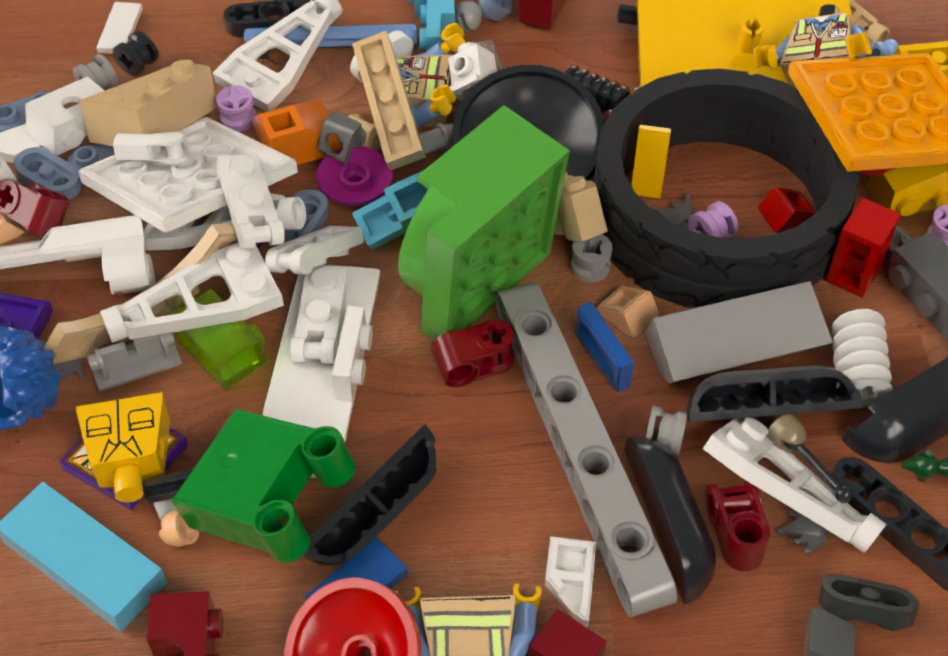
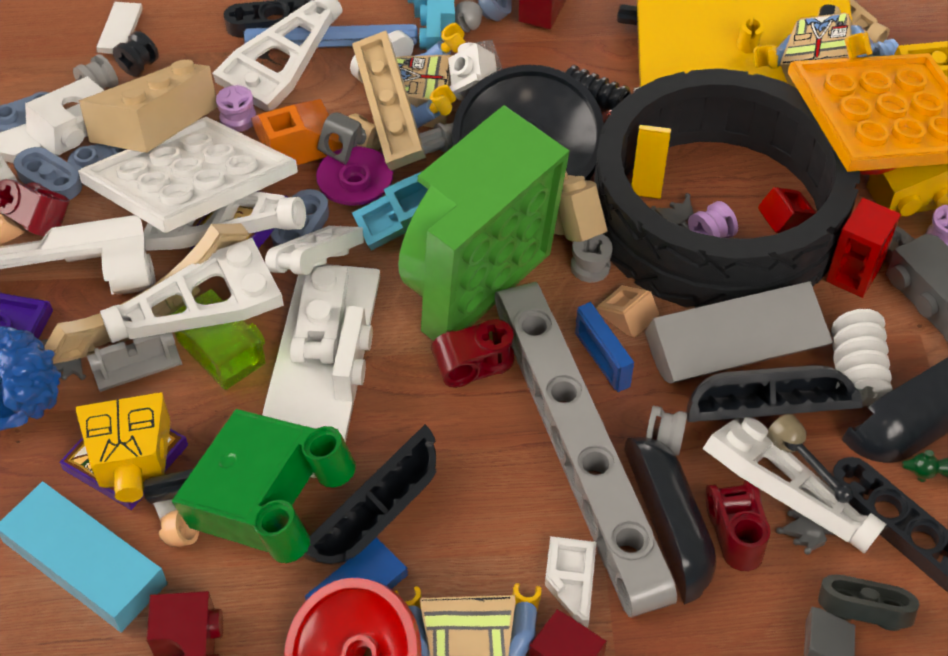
(148, 147): white bar -> none
(249, 200): white plate -> none

